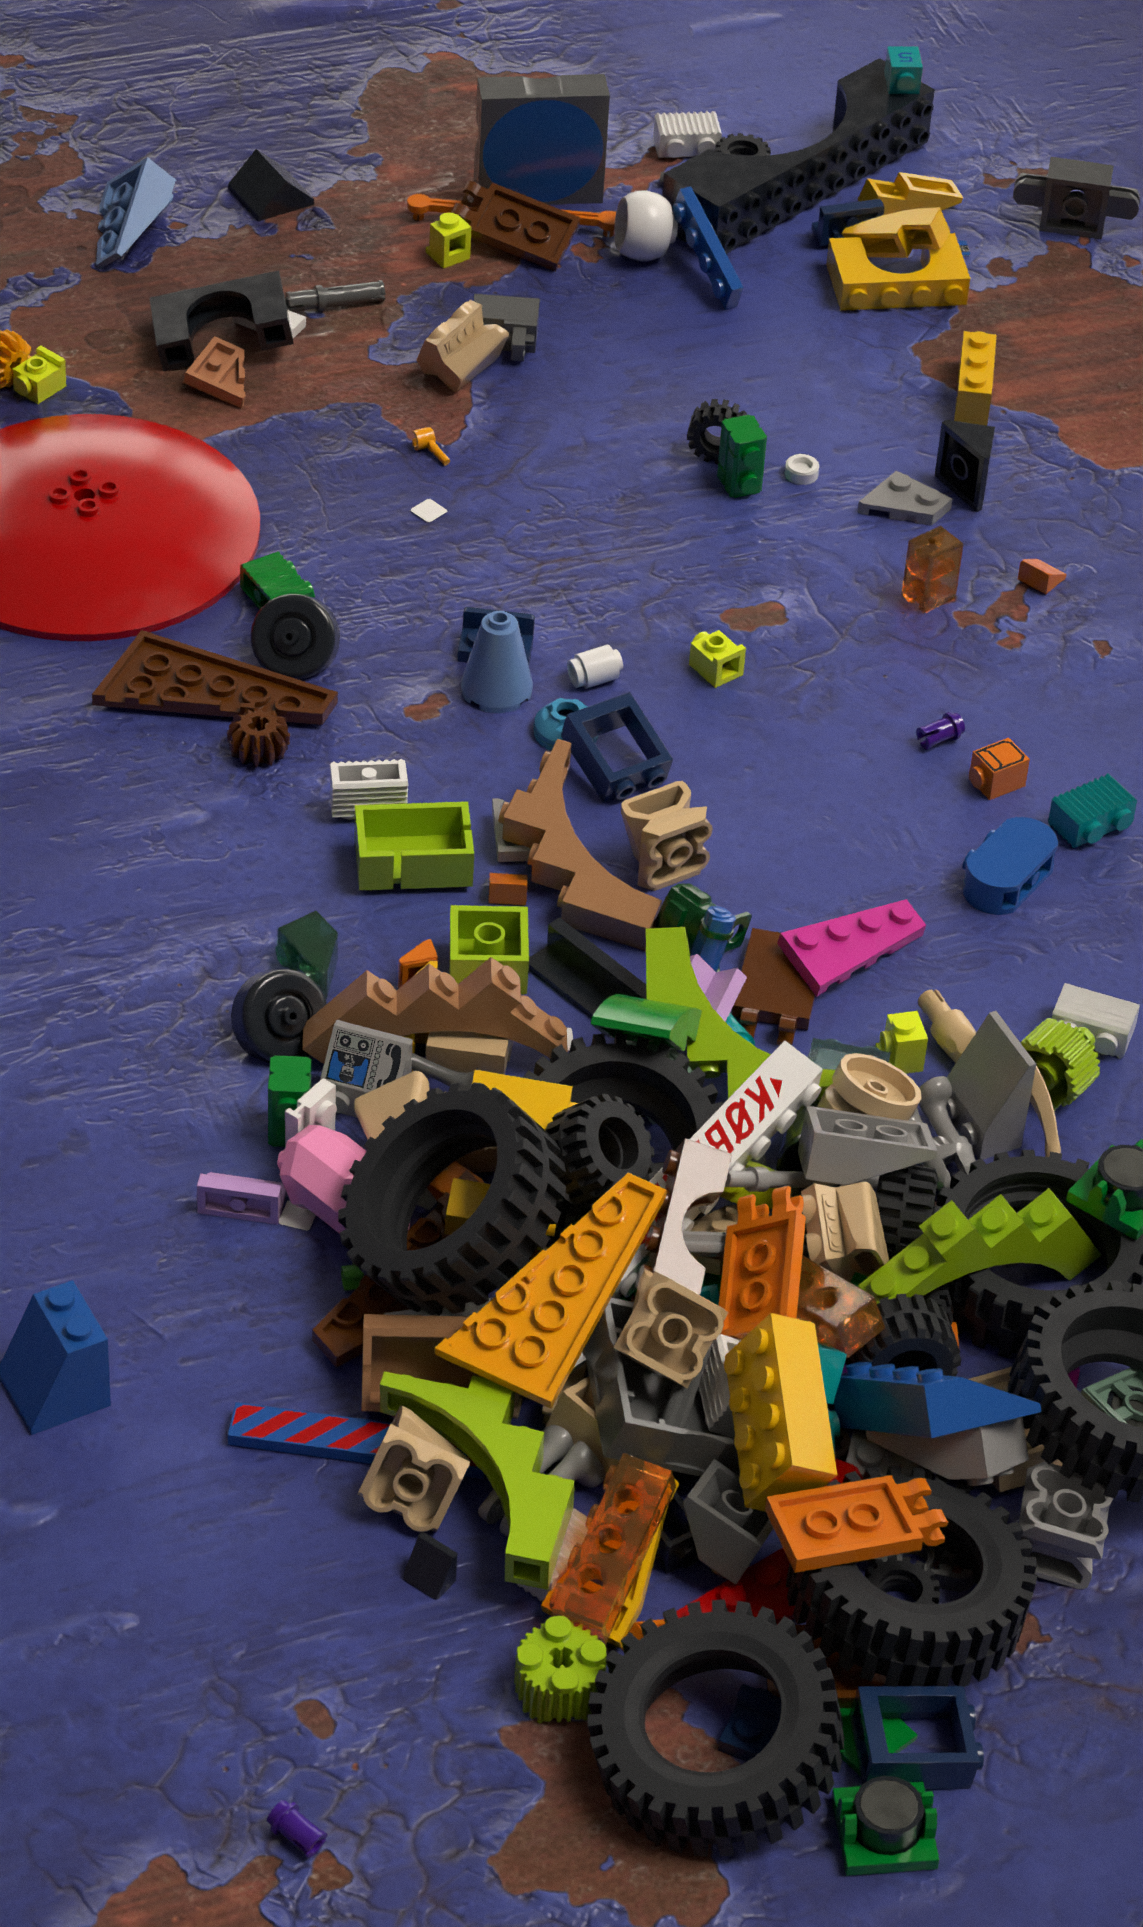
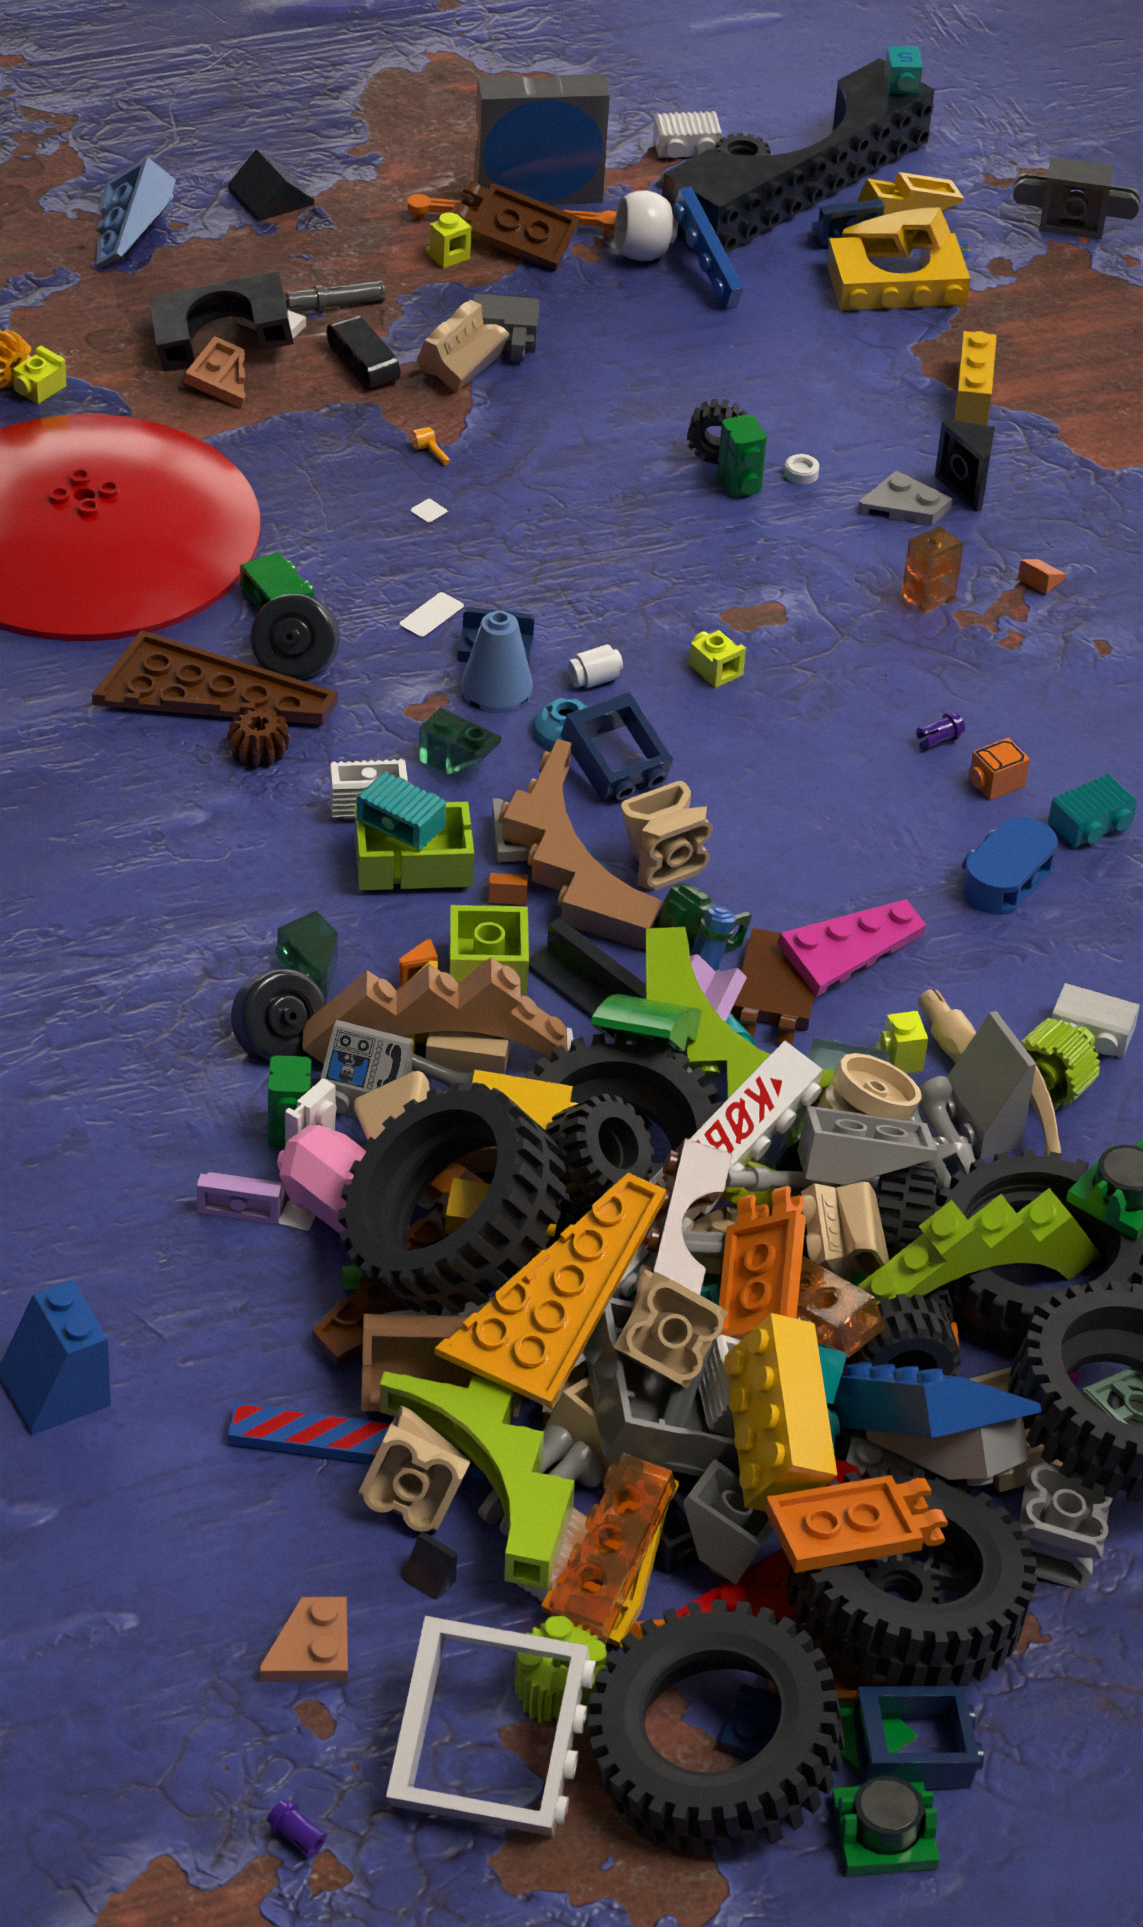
(310, 1643): none -> nougat wing
(363, 352): none -> black beam
(401, 810): none -> teal brick
(431, 614): none -> white sticker
(454, 742): none -> clear green slope
(563, 1759): none -> white window

